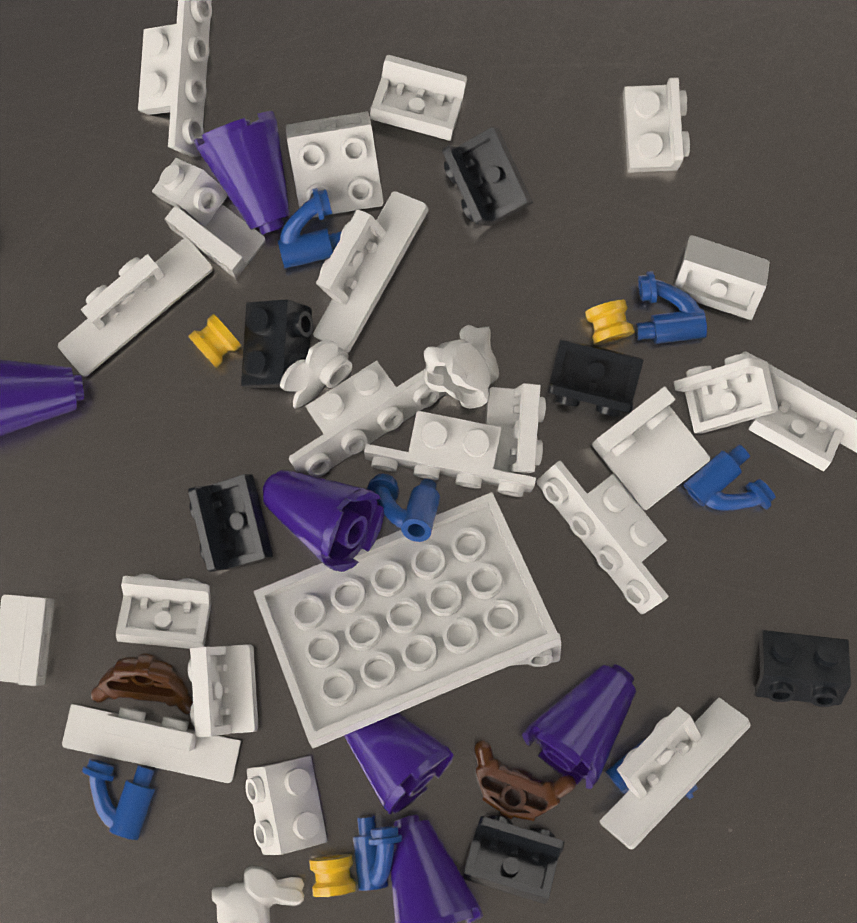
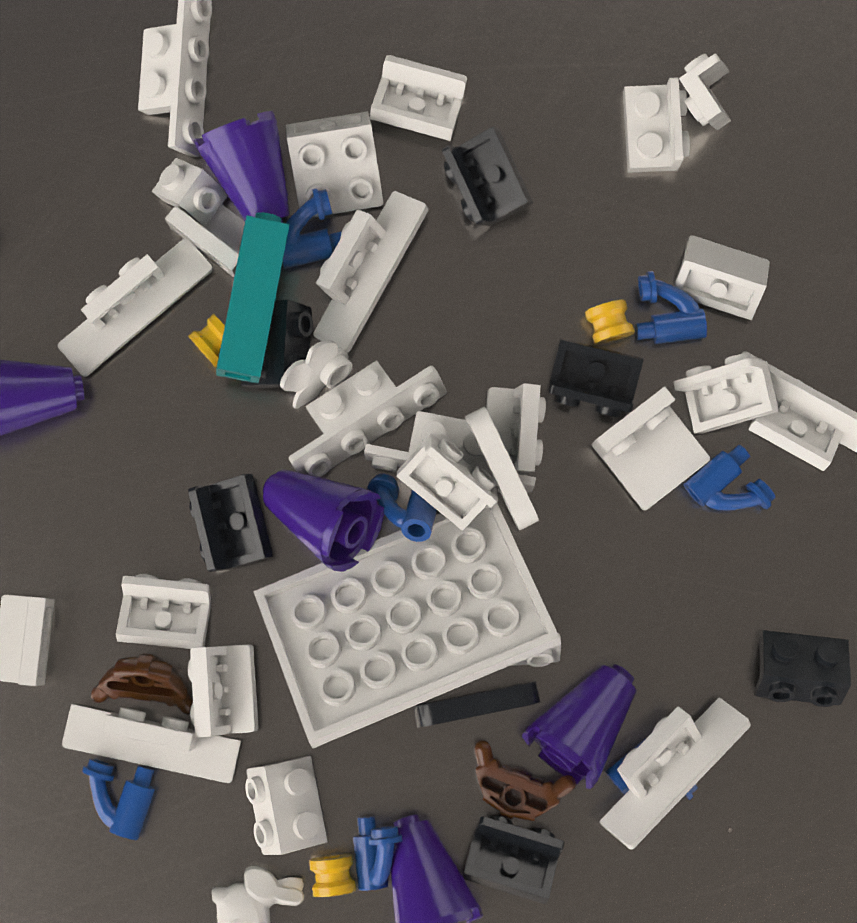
(252, 298): none -> teal brick
(398, 759): dark purple cone -> none
(448, 481): none -> white bracket
(463, 367): white animal -> none
(476, 704): none -> black beam
(502, 468): none -> white beam
(611, 529): white bracket -> none
(702, 102): none -> white bracket

